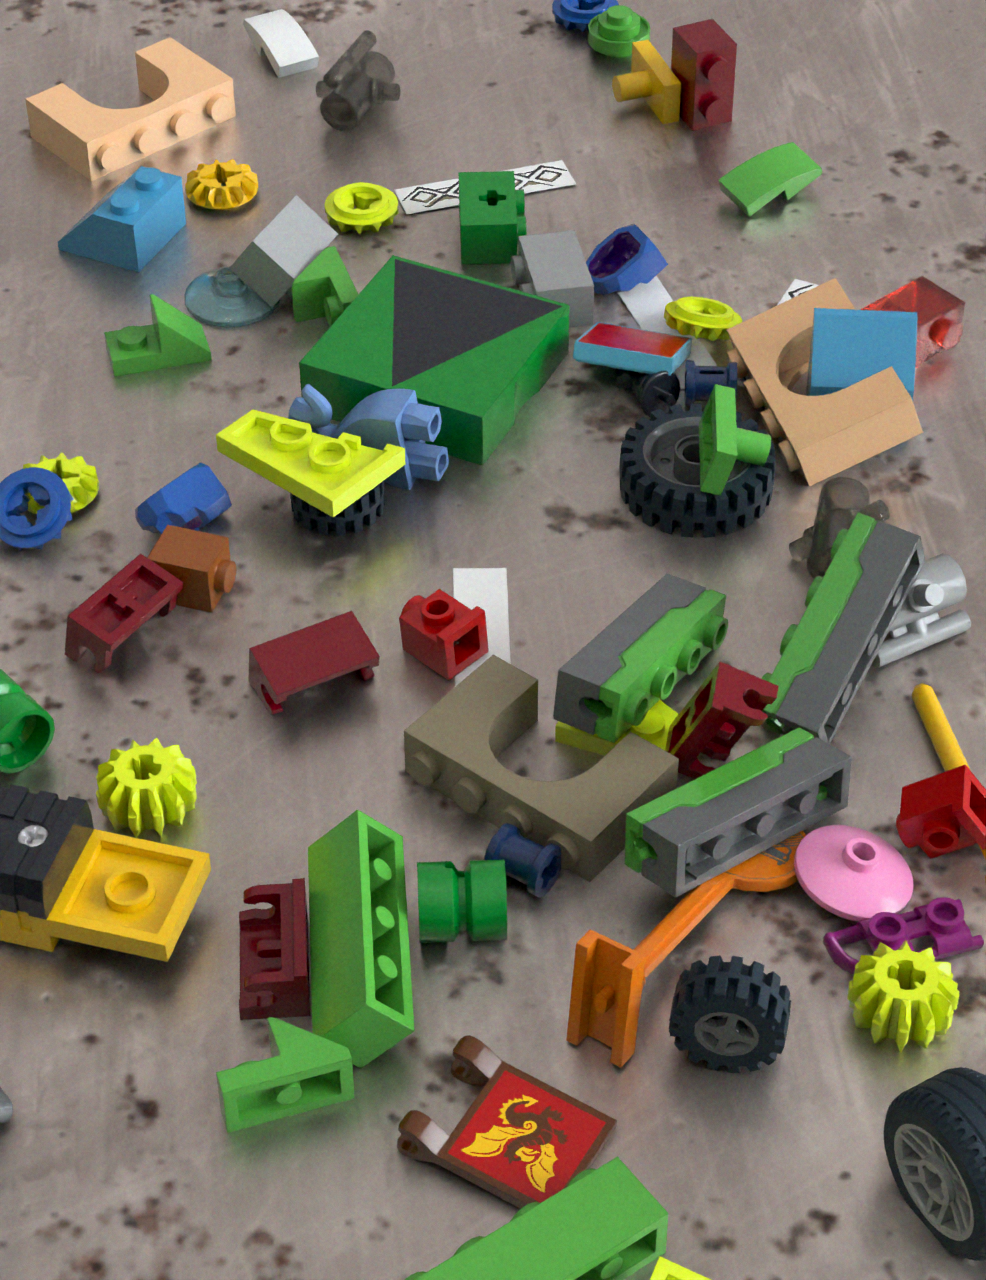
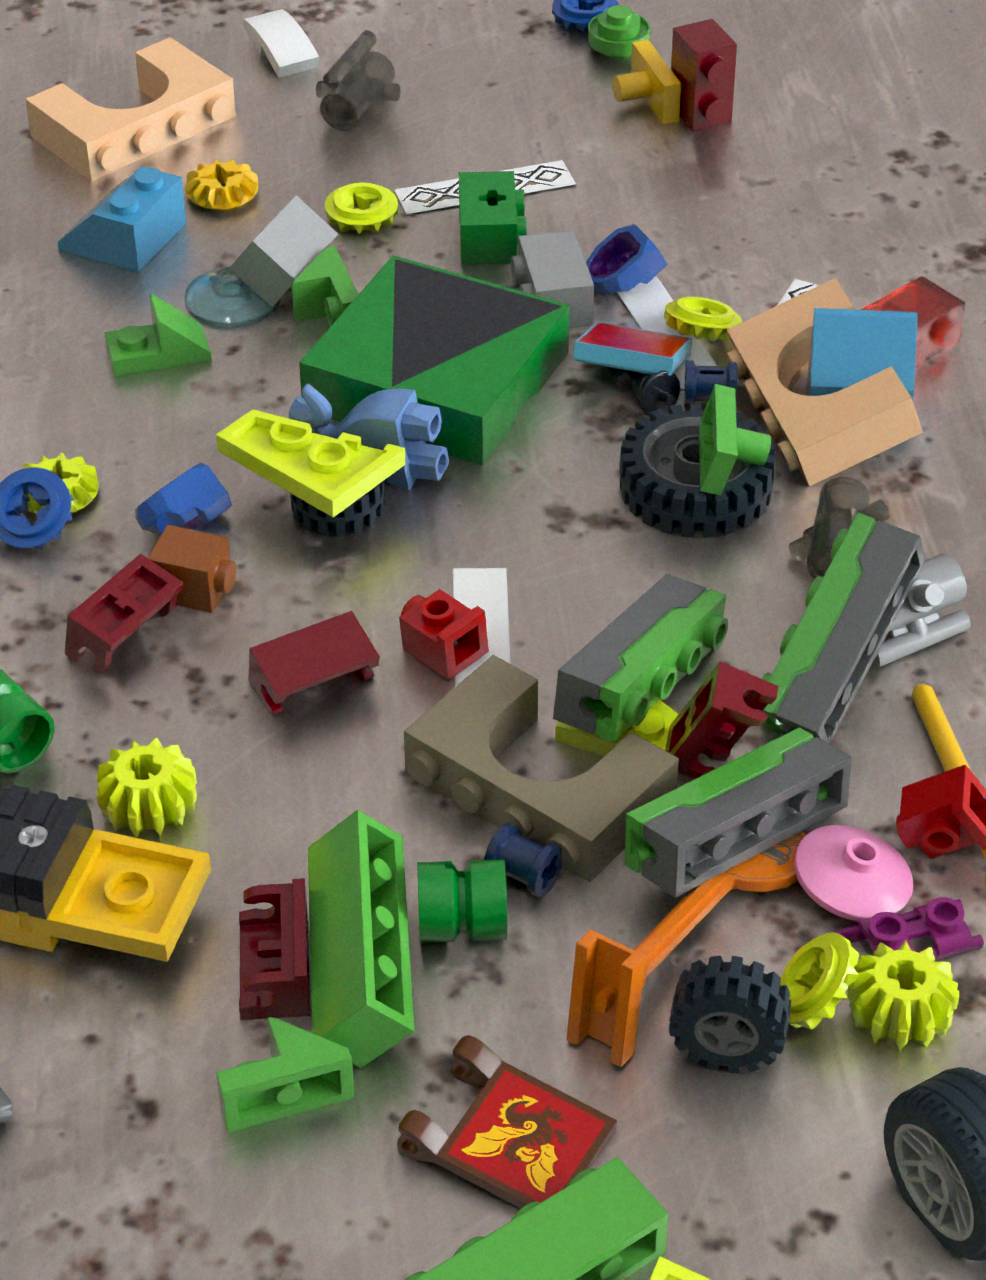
(768, 174): bright green slope -> none
(819, 978): none -> neon yellow gear

